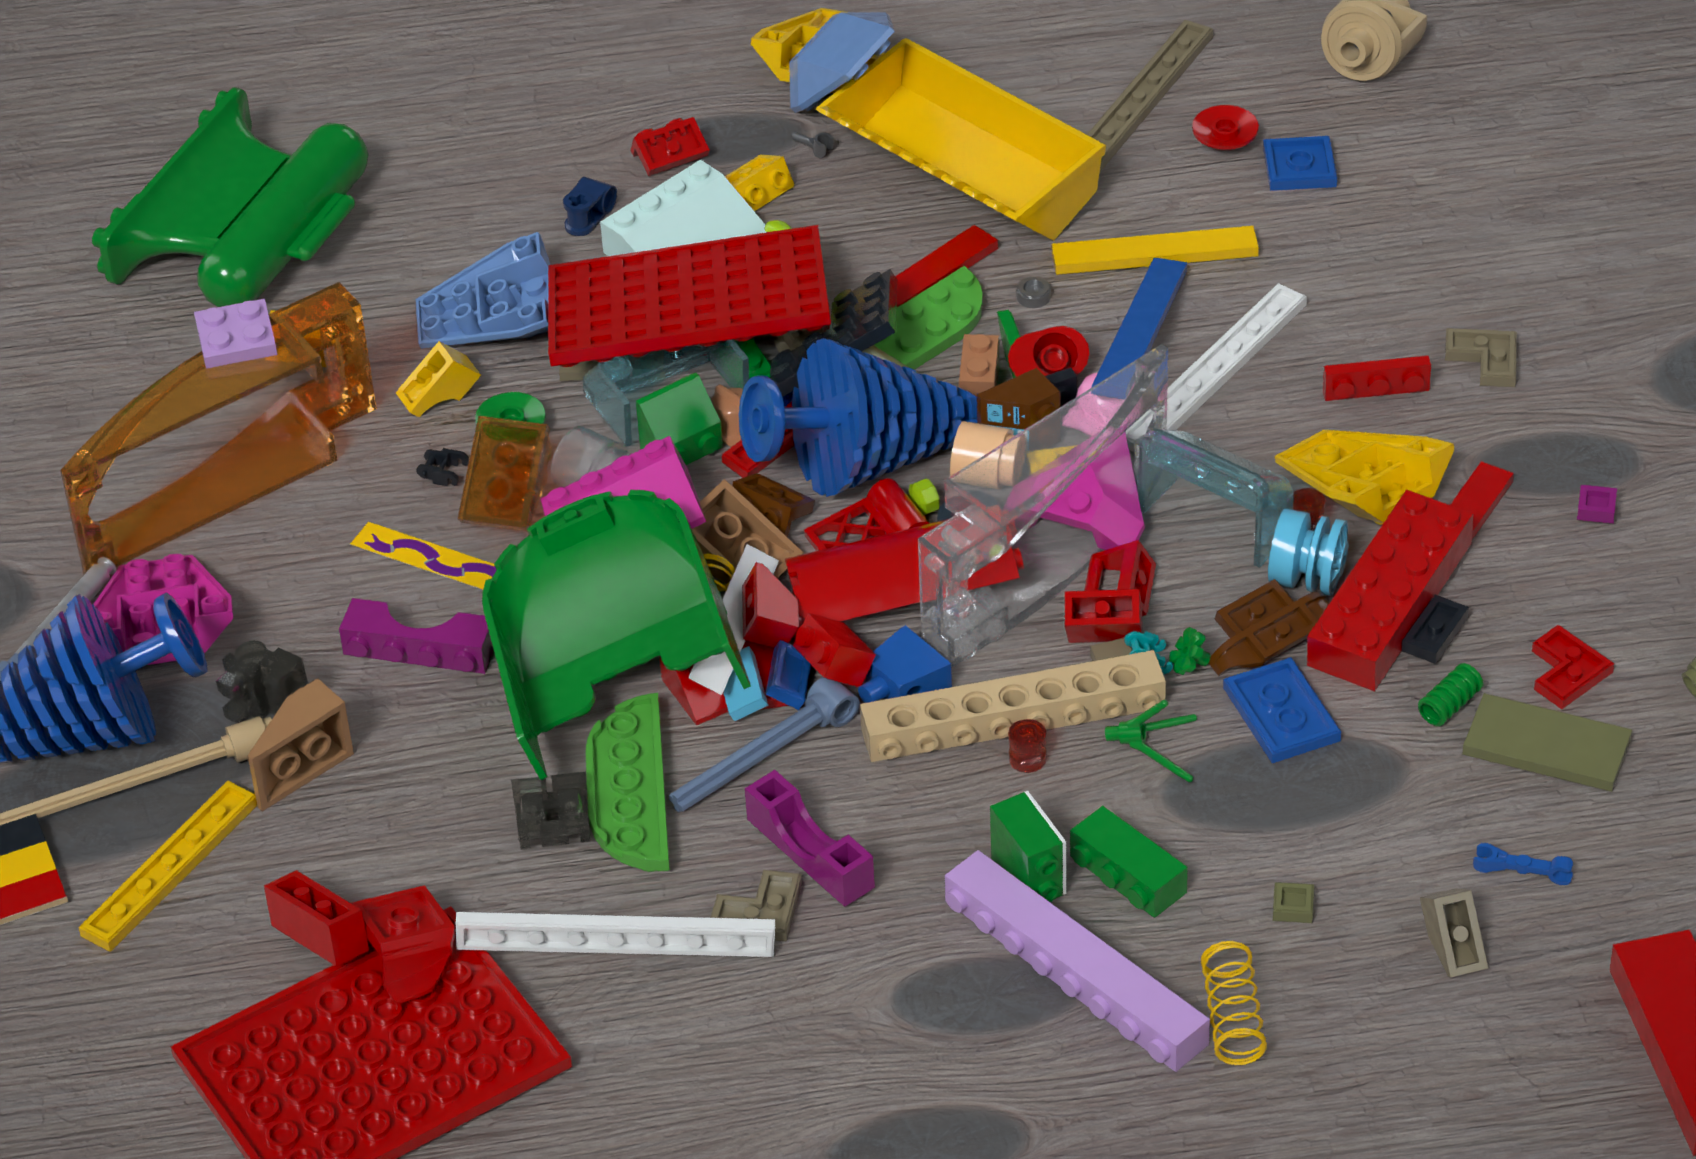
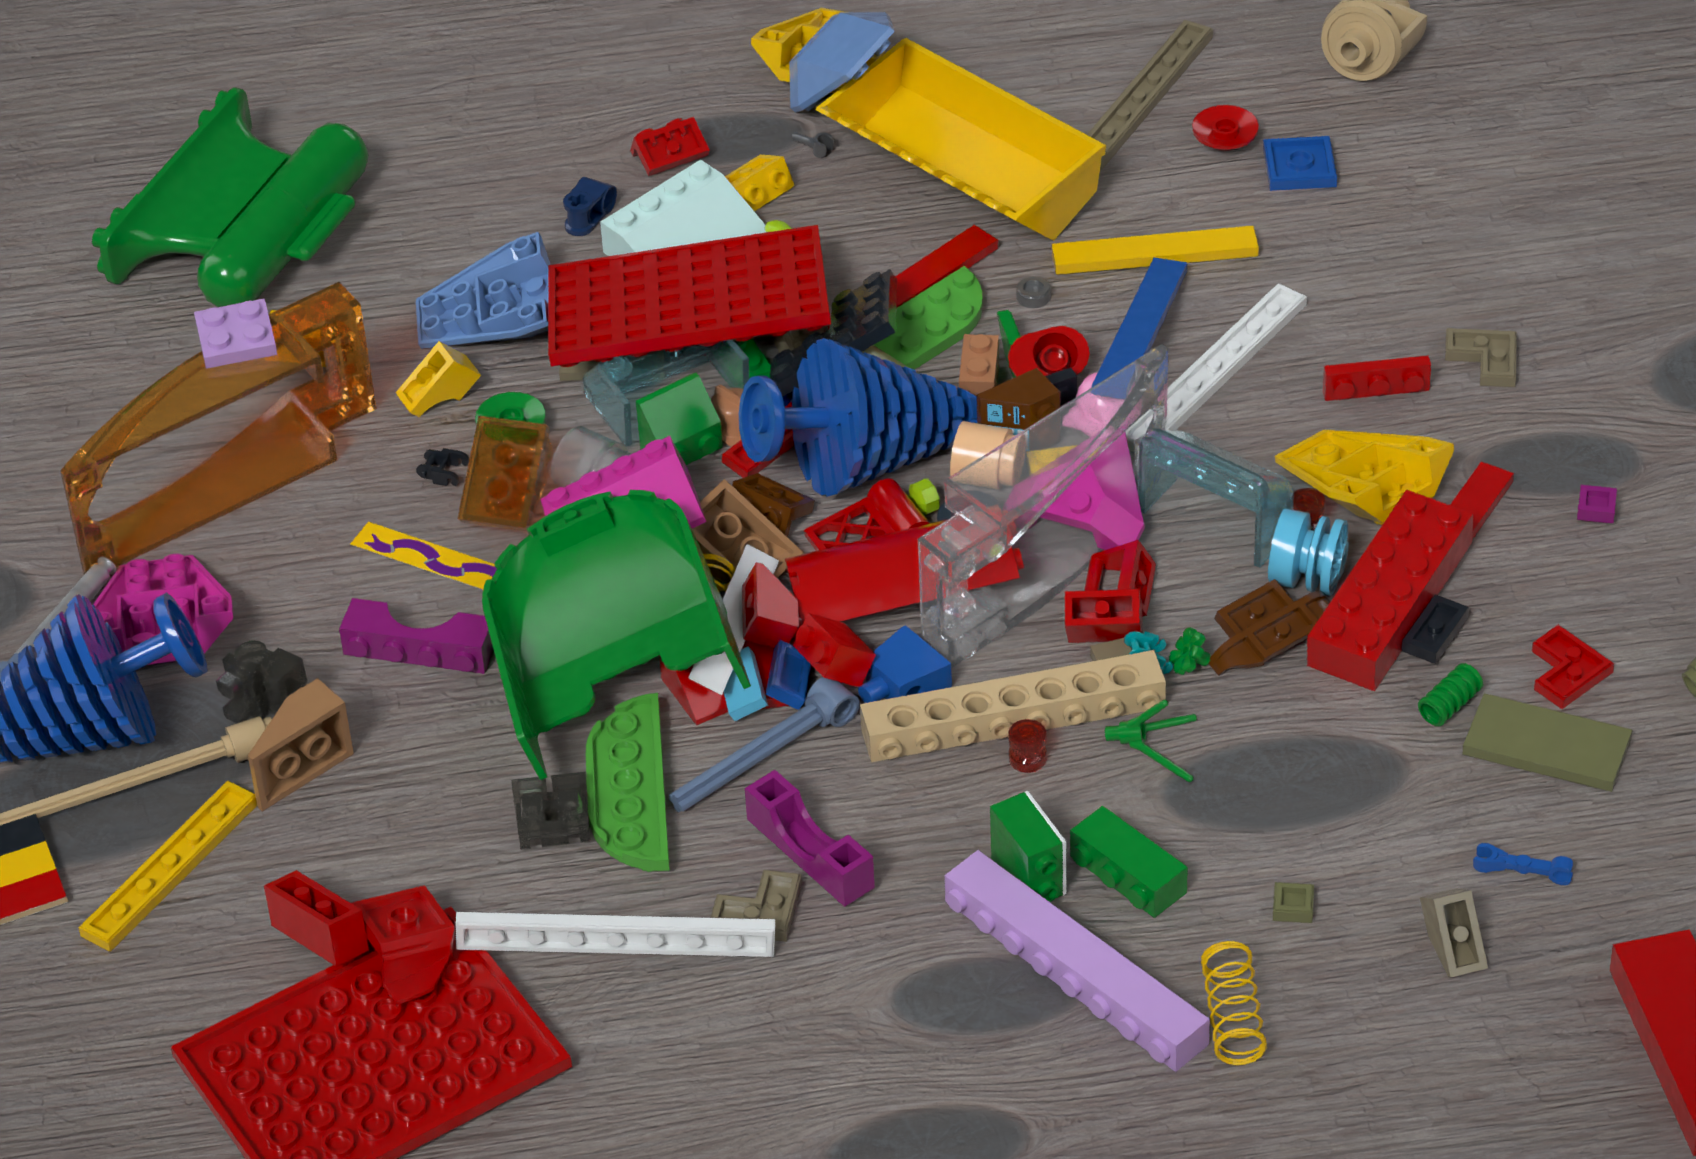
(1281, 710): blue tile -> none

